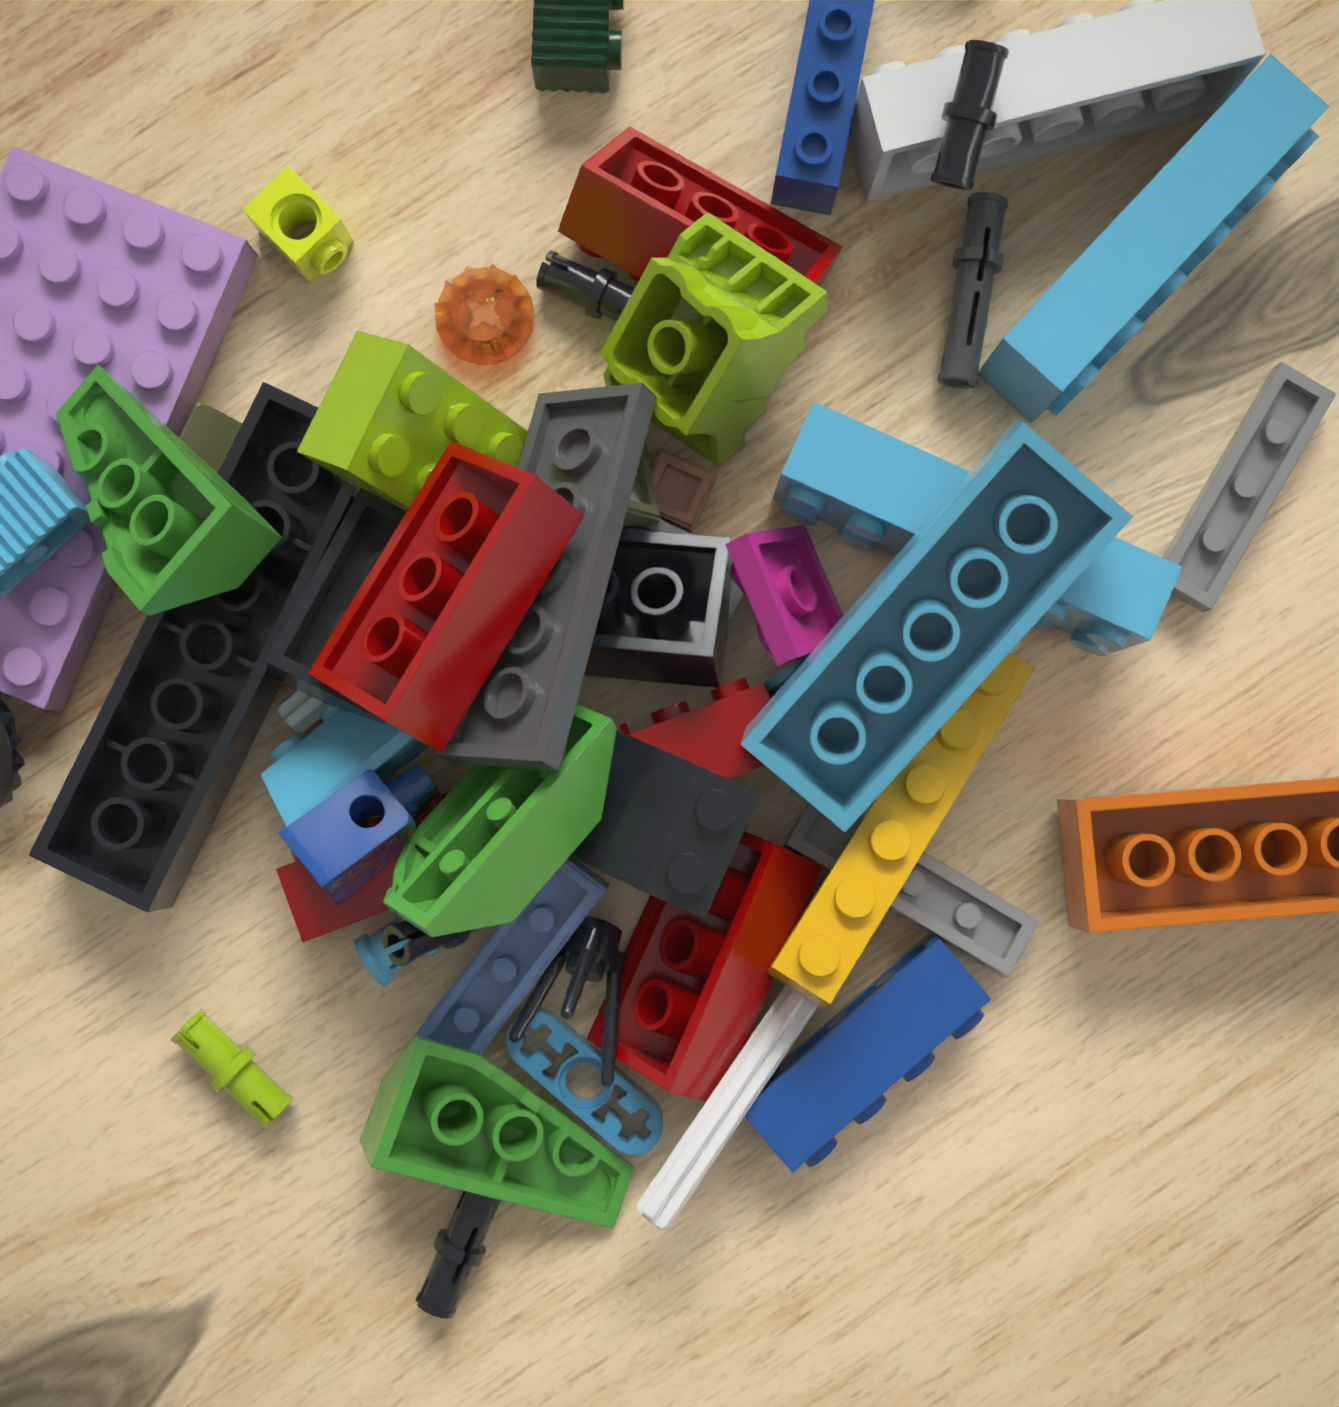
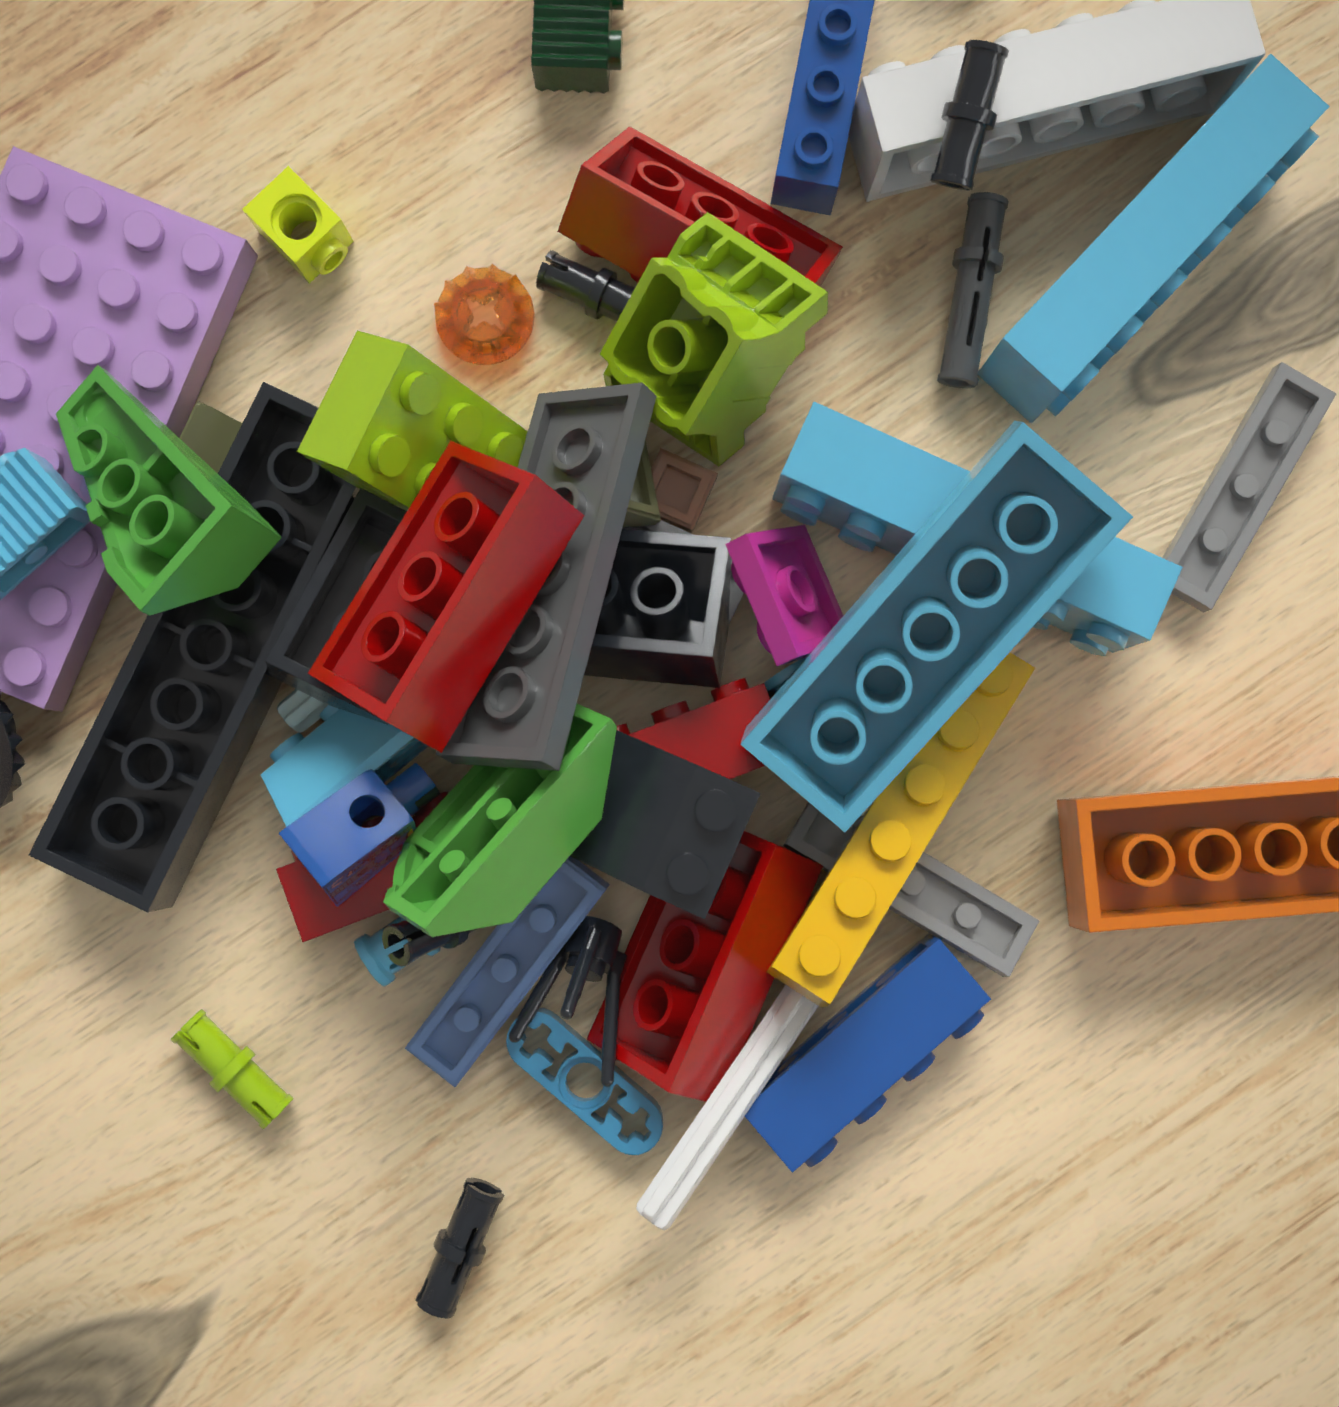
(478, 1130): bright green wedge -> none

